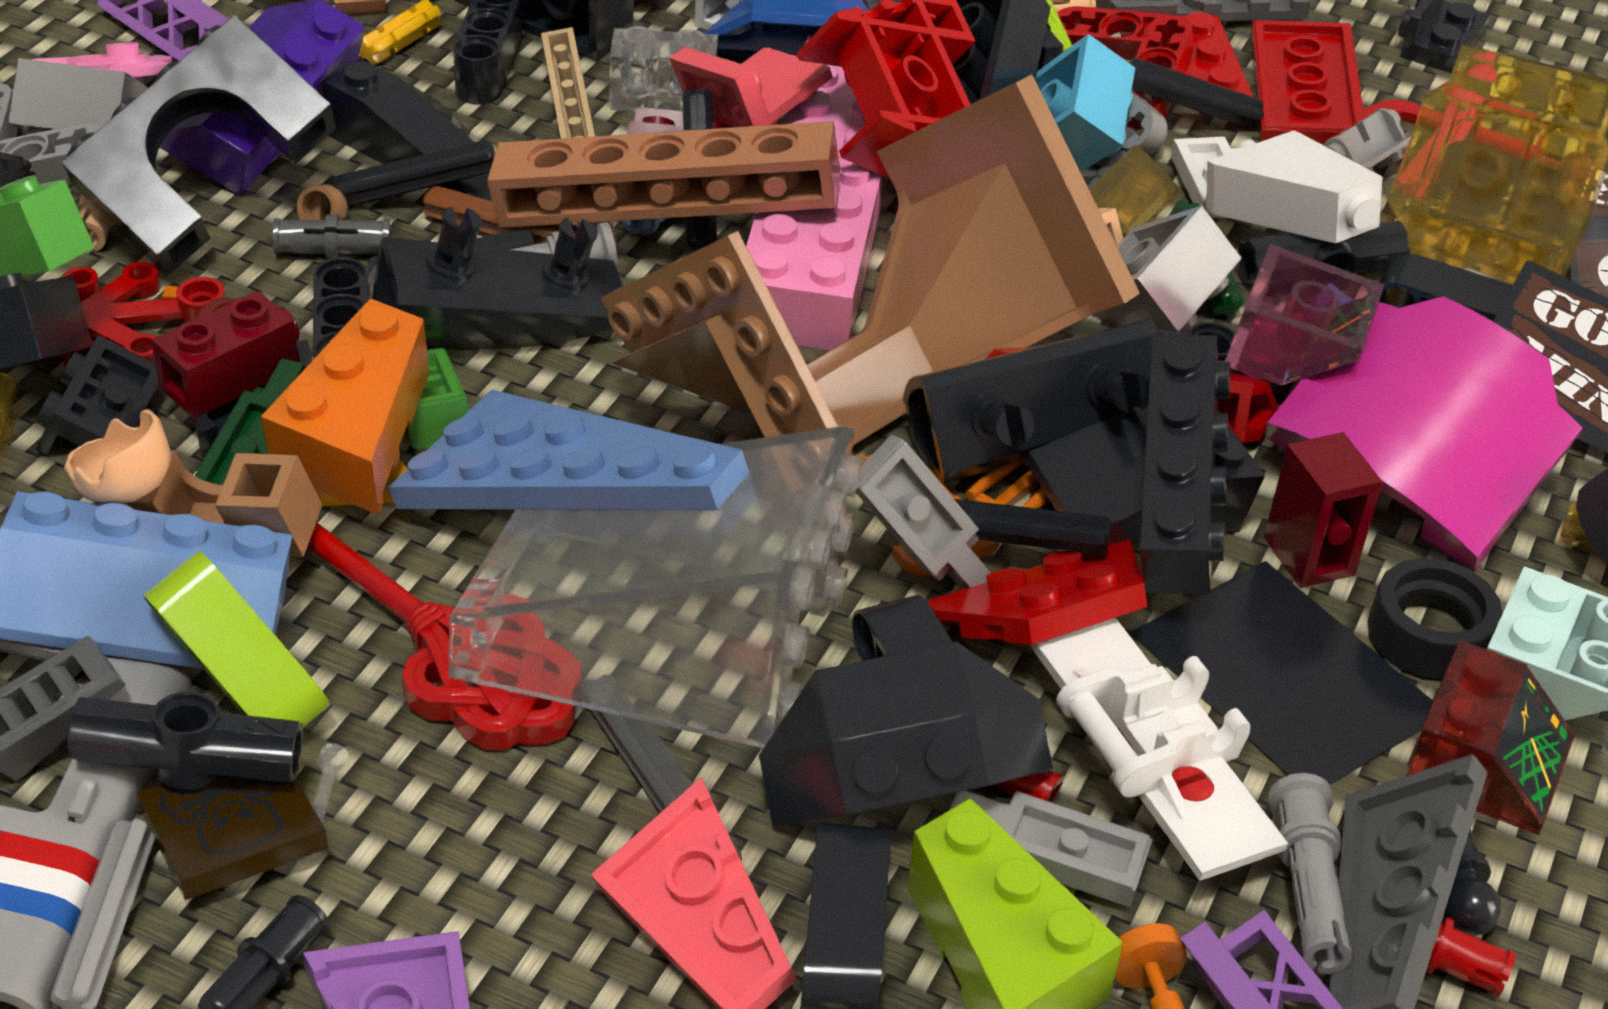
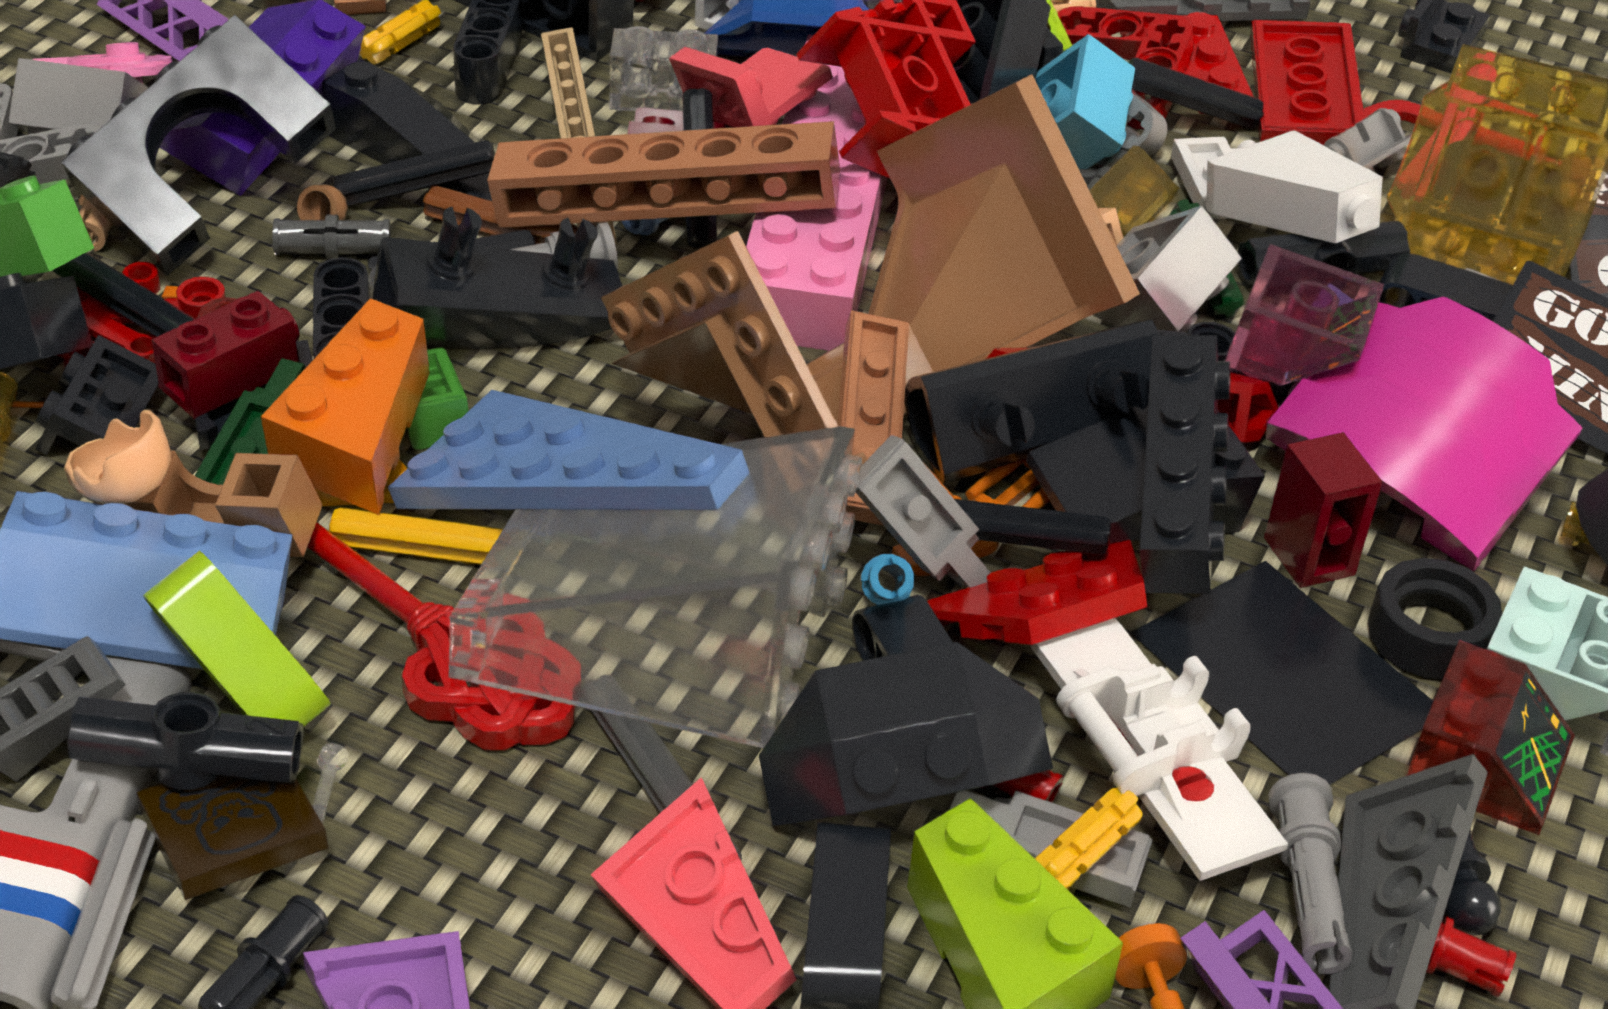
(26, 404): none -> orange piece
(123, 294): none -> black axle
(413, 535): none -> yellow axle
(872, 388): none -> nougat tile
(898, 568): none -> dark azure pin
(1090, 836): none -> yellow axle

